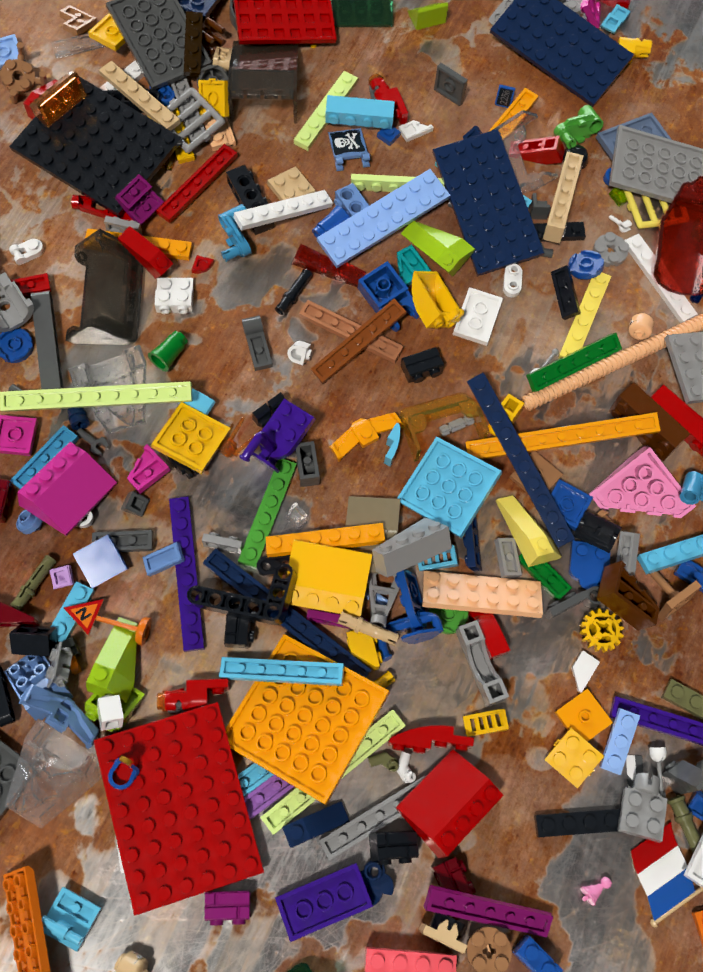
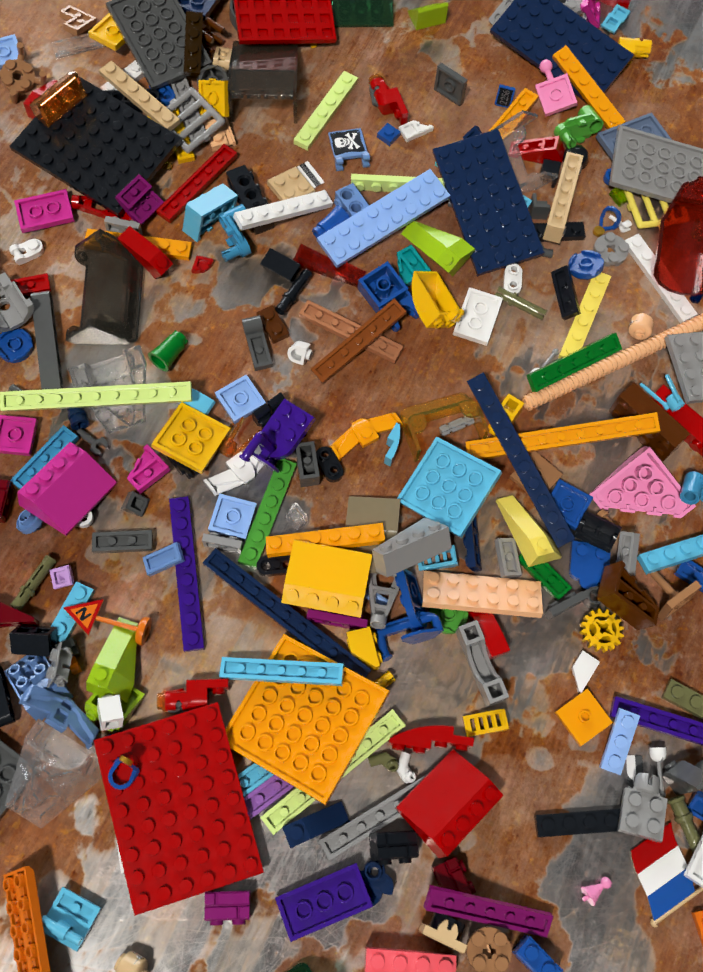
(44, 211): none -> dark pink plate
(100, 561): tile -> none
(174, 295): white plate -> none
(204, 210): none -> medium azure wedge
(232, 517): none -> light blue plate
(238, 474): none -> white plate
(238, 631): black brick -> none
(239, 398): none -> light blue plate
(248, 603): black beam -> none
(273, 324): none -> reddish brown plate
(281, 265): none -> black hinge
(310, 174): none -> sticker
(329, 463): none -> black plate
(359, 112): medium azure brick -> none
(367, 628): tan pin -> none
(422, 365): black brick -> none
(513, 299): none -> olive pin
(551, 166): none -> black panel
(555, 93): none -> bright pink plate
(574, 757): yellow plate -> none
(587, 87): none -> light orange plate
(599, 230): none -> blue piece
(674, 401): none -> medium azure plant

